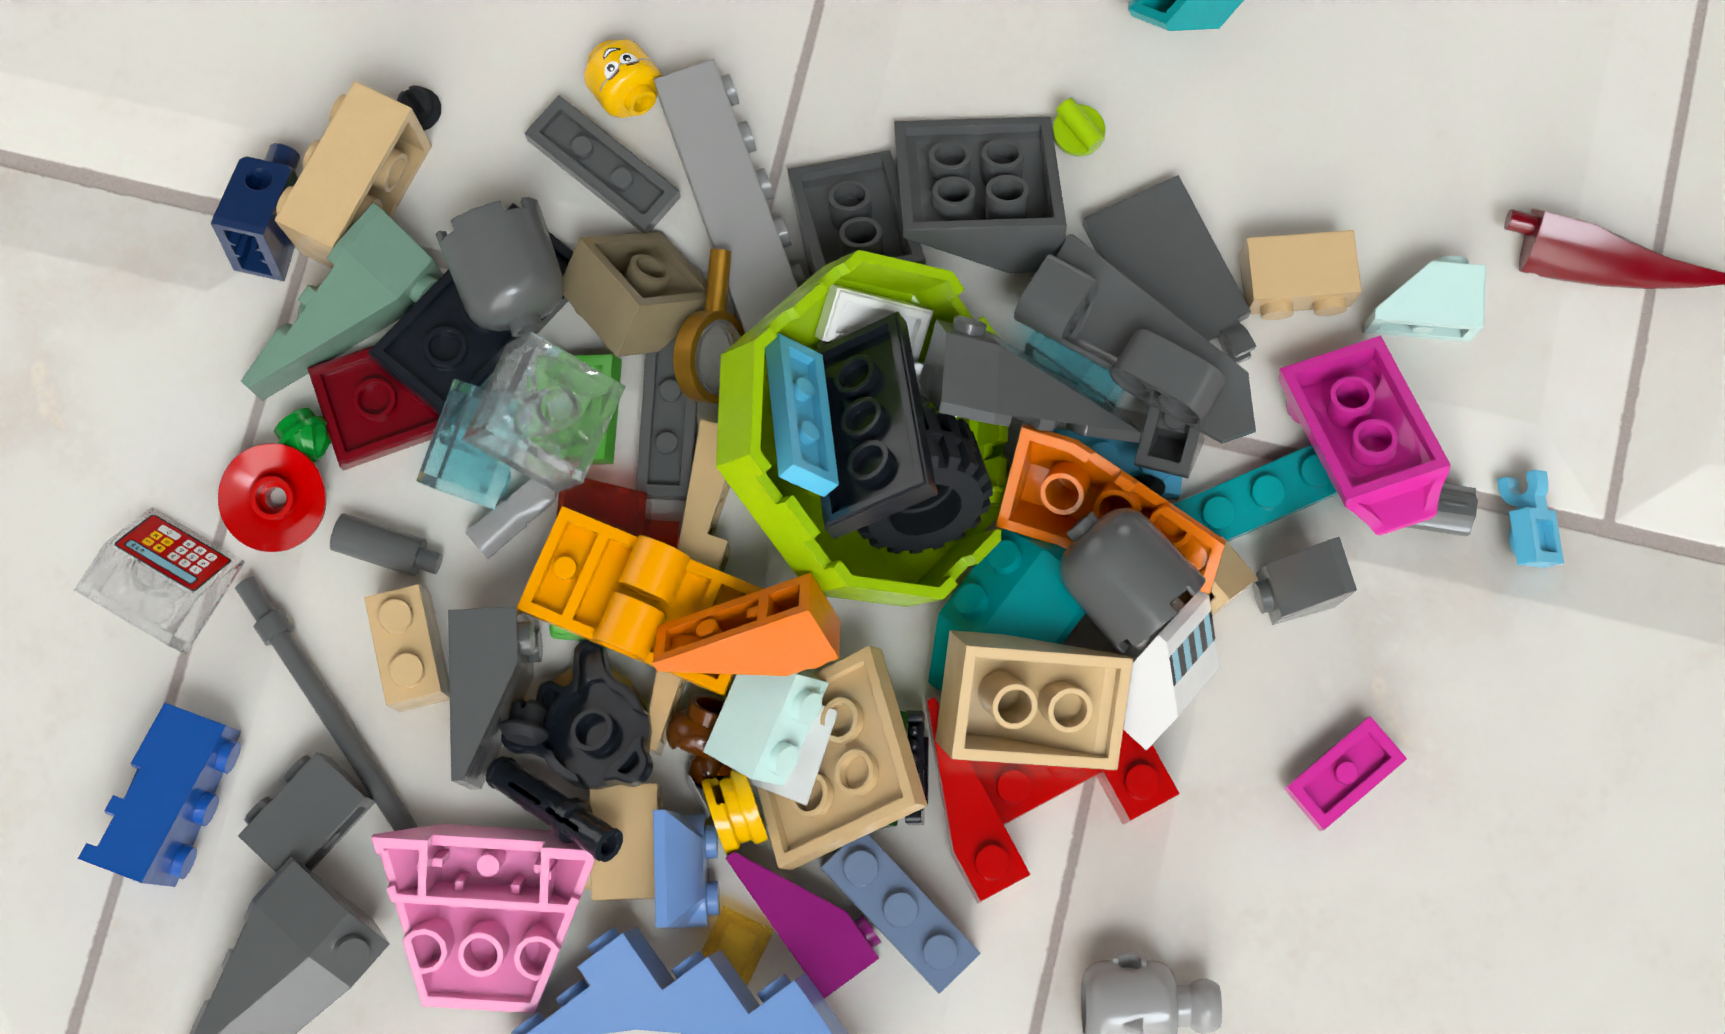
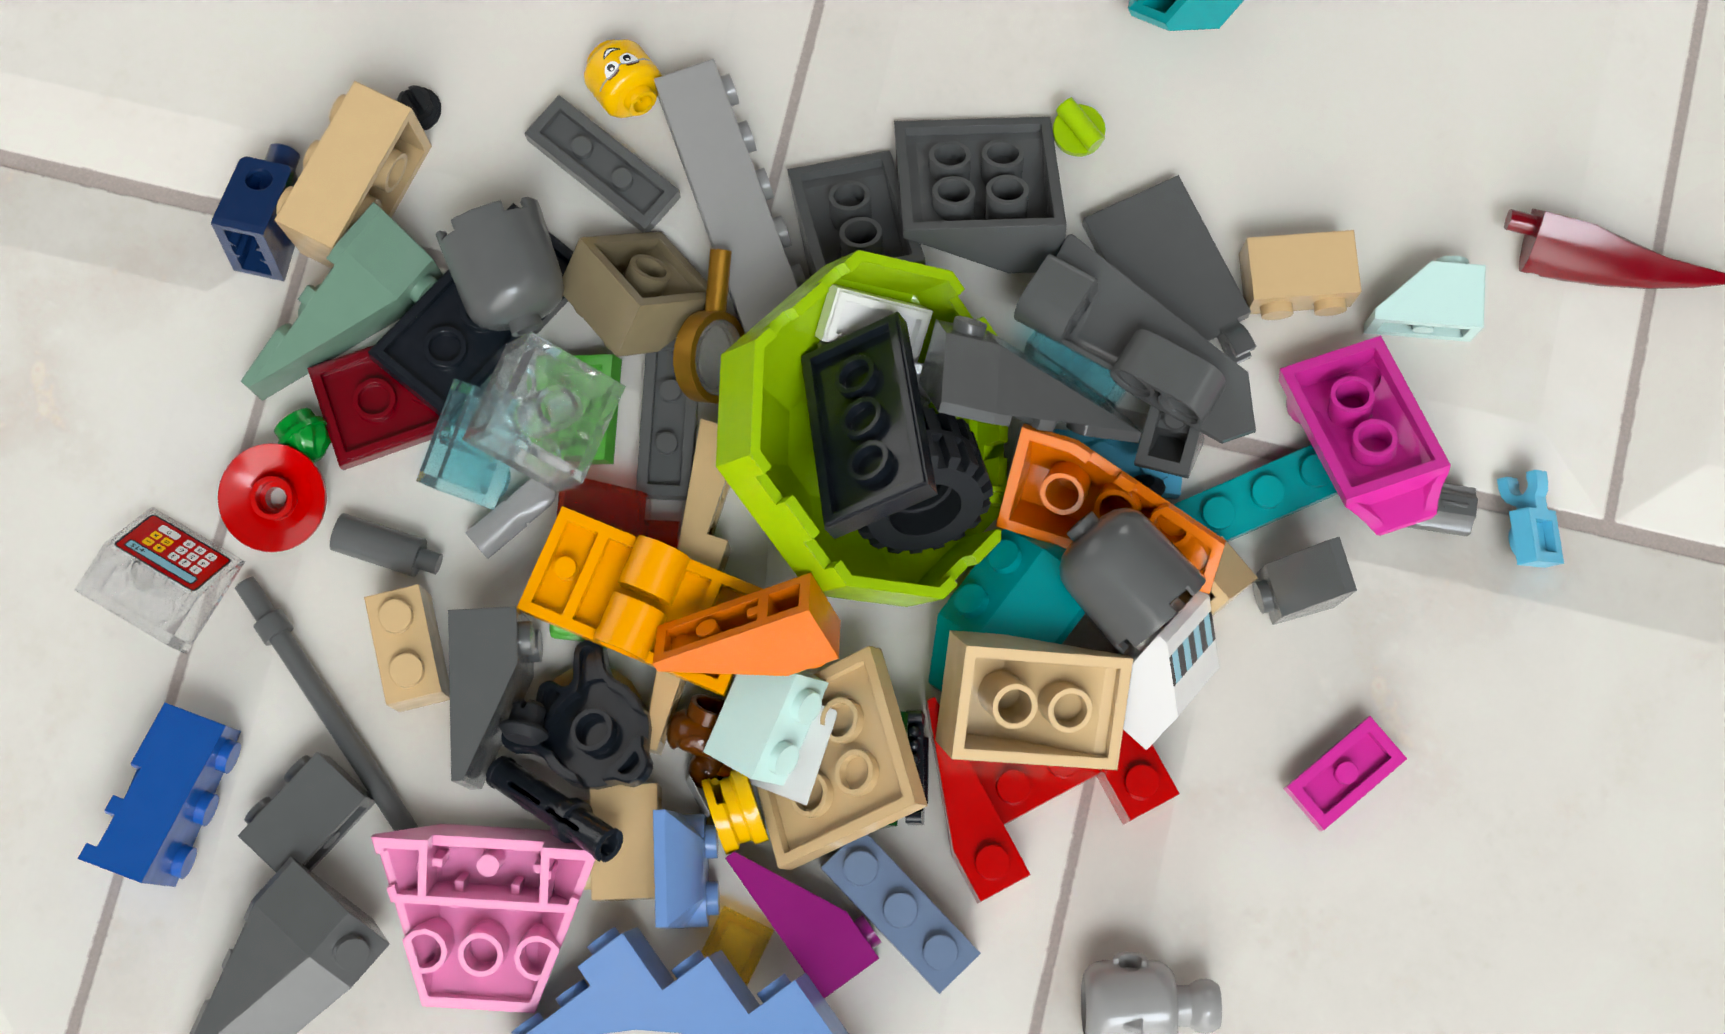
(801, 416): medium azure plate -> none

